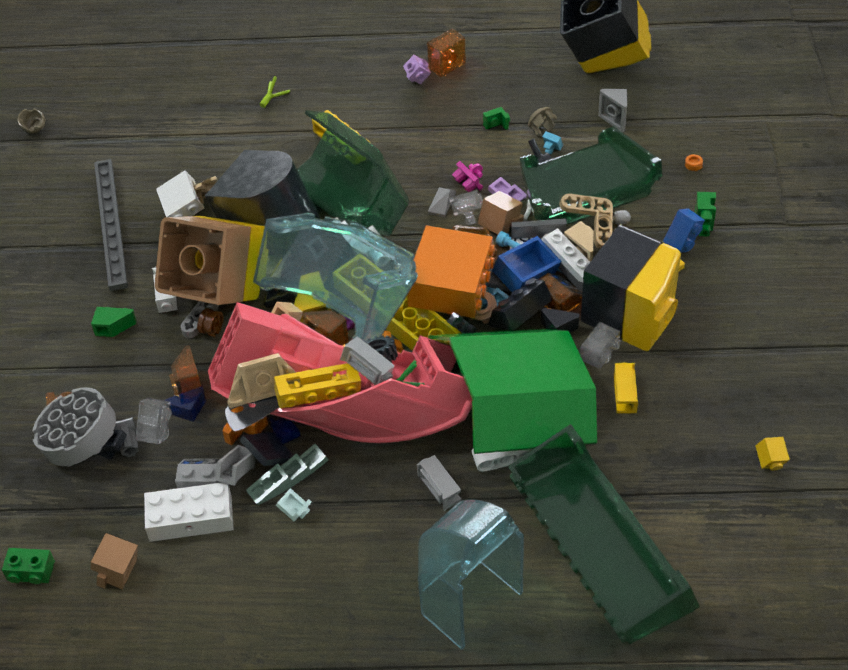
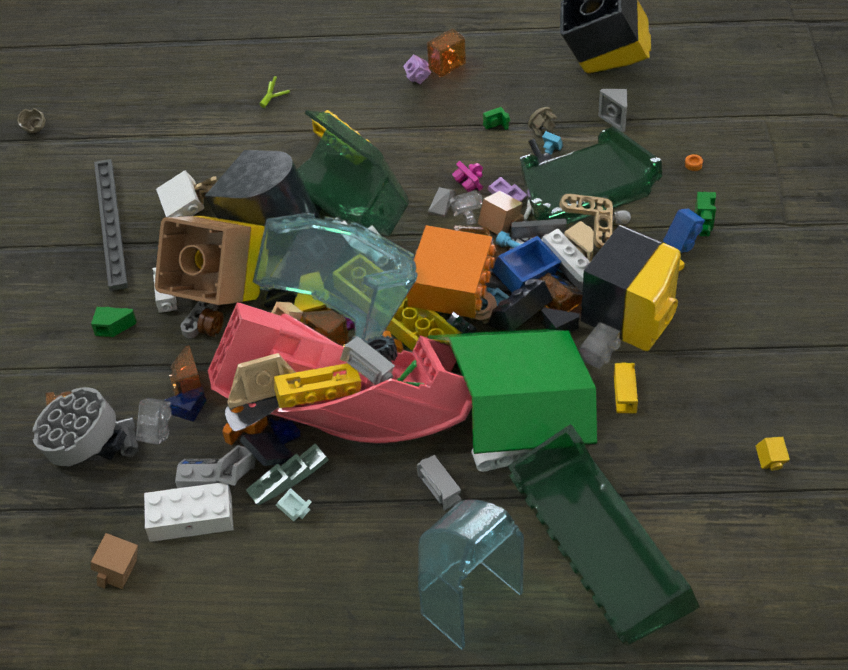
(28, 565): green brick -> none

